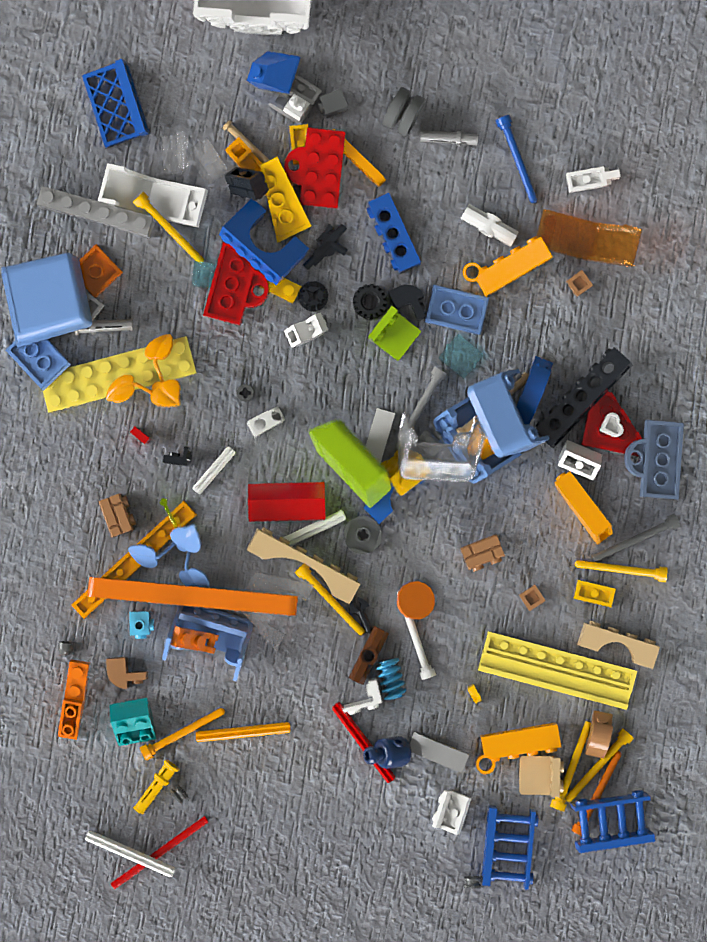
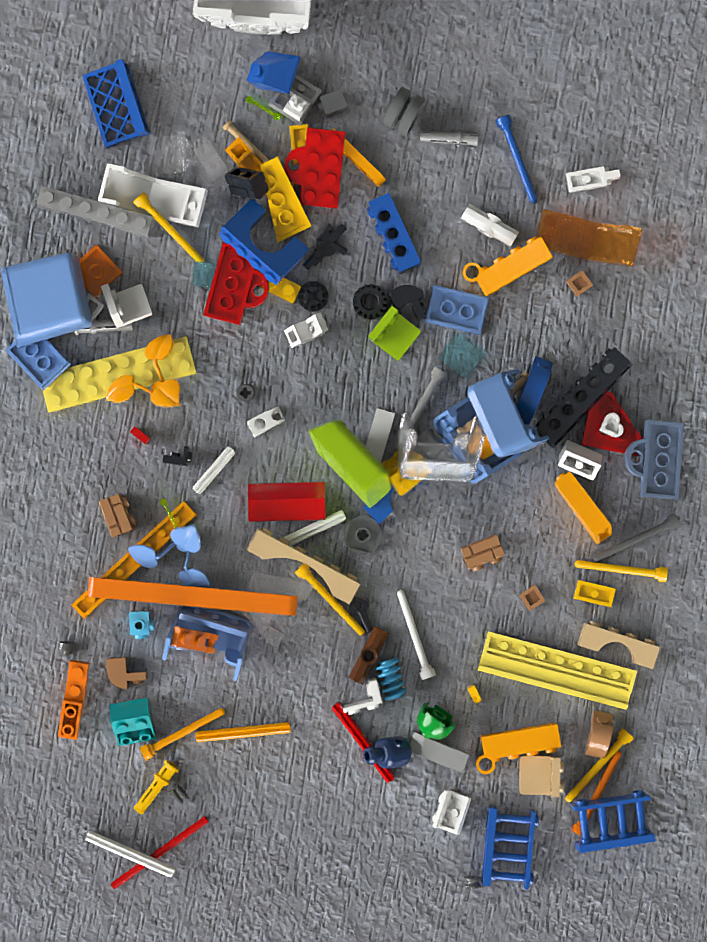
(127, 305): none -> white bracket
(276, 116): none -> clear neon green hinge
(415, 600): orange tile -> none
(434, 722): none -> green cylinder
(559, 802): yellow piece -> none

